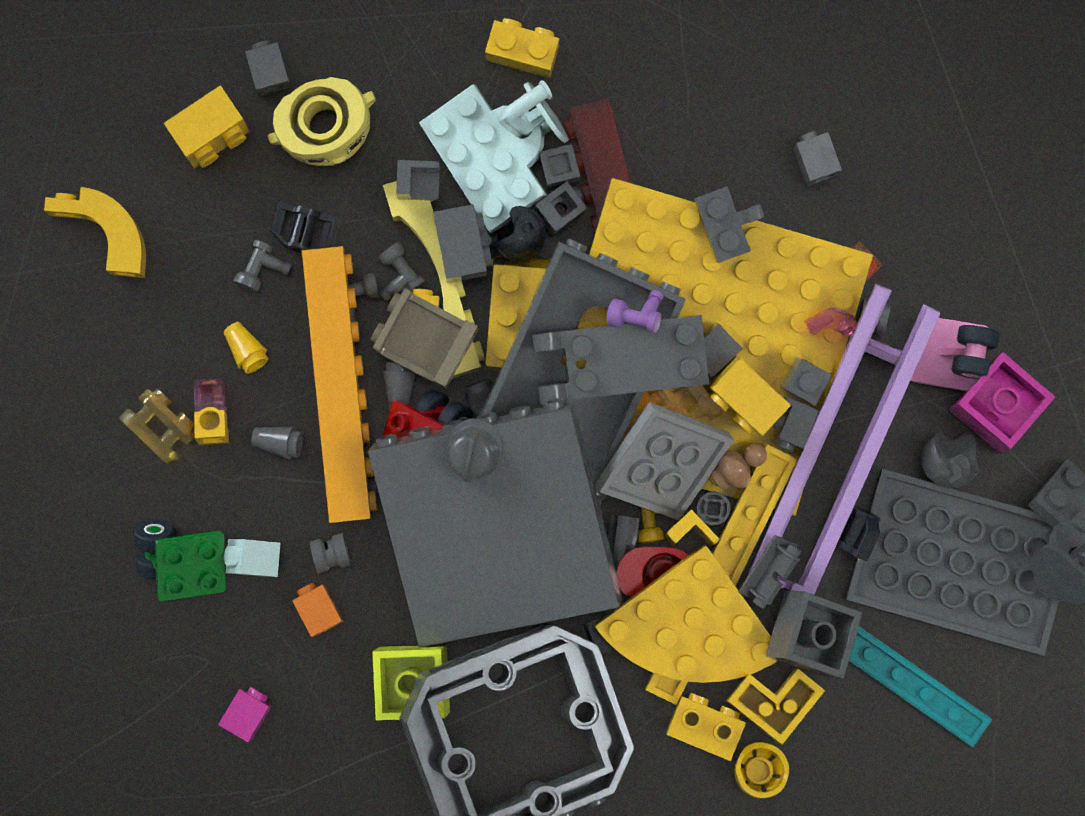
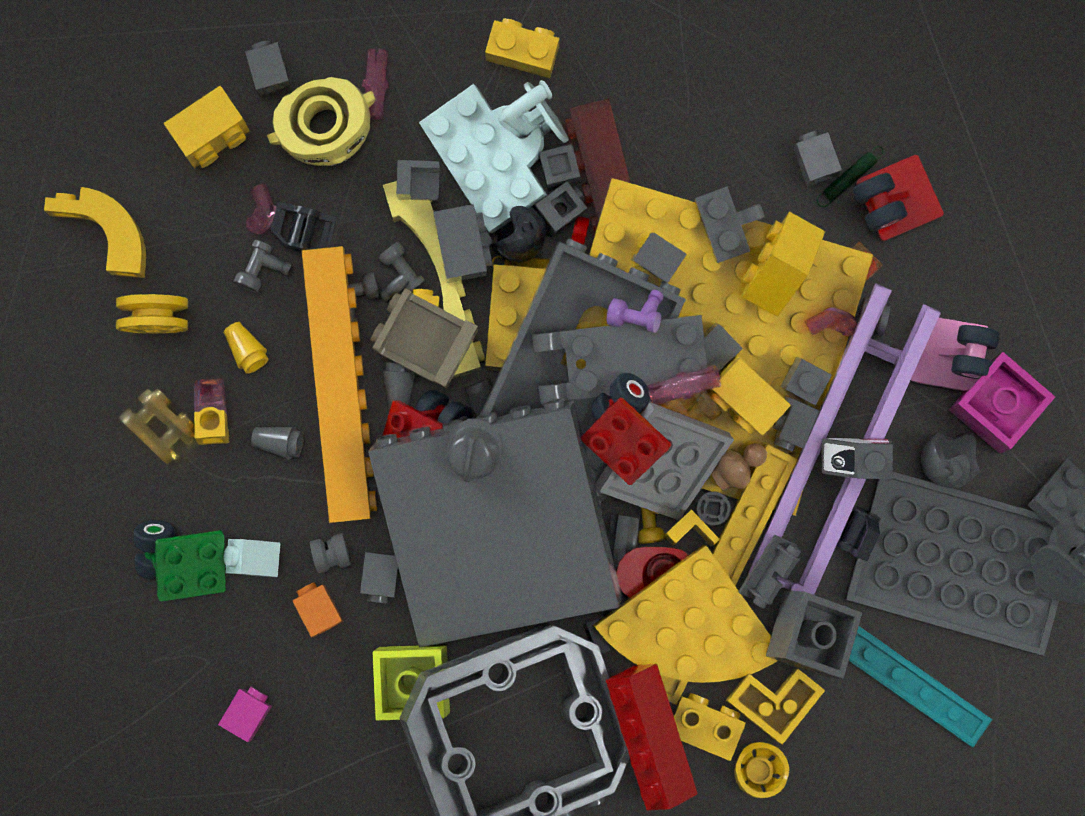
(152, 314): none -> yellow wheel
(264, 212): none -> clear pink arm
(376, 80): none -> clear pink pin
(379, 577): none -> dark grey brick
(580, 230): none -> red tile
(622, 434): none -> red plate
(651, 737): none -> red brick
(659, 257): none -> dark grey panel
(684, 385): none -> clear pink pin
(782, 263): none -> yellow brick
(850, 176): none -> dark green piece
(858, 458): none -> dark grey slope
(898, 198): none -> red plate

